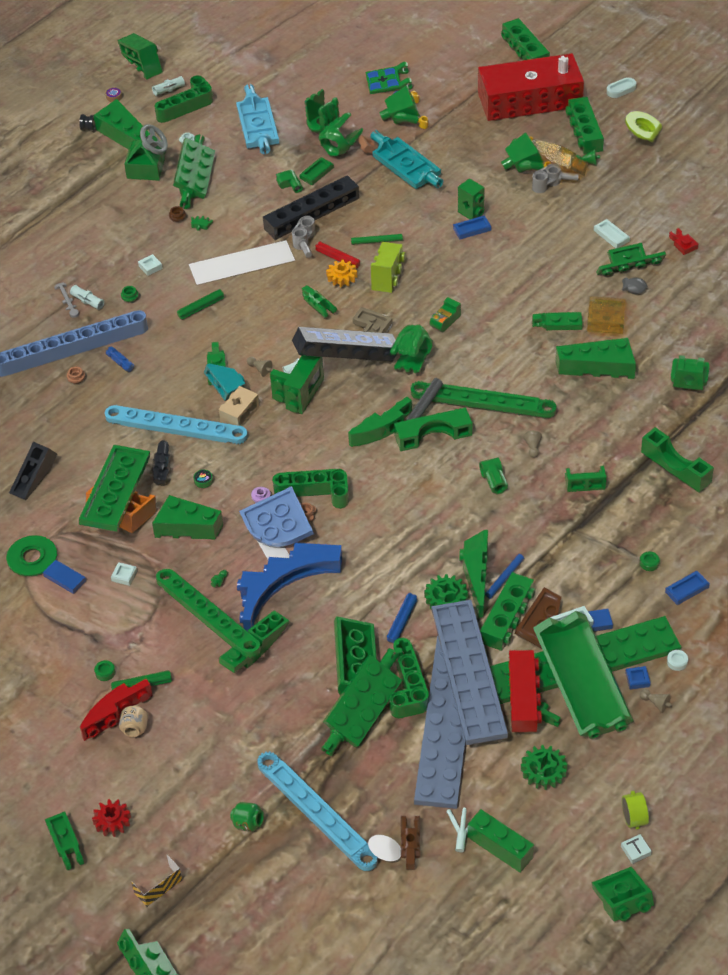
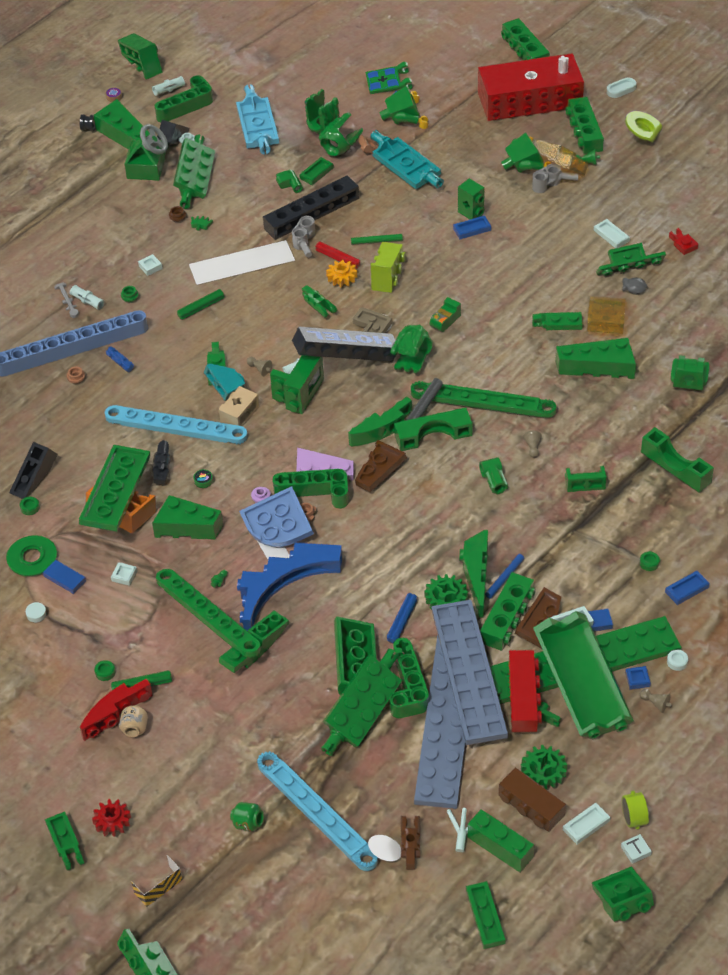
(29, 505): none -> green tile
(35, 612): none -> light aqua tile
(172, 132): none -> black slope
(311, 460): none -> lavender wing
(379, 465): none -> reddish brown wing
(485, 915): none -> green plate
(531, 800): none -> reddish brown brick
(586, 823): none -> light aqua tile

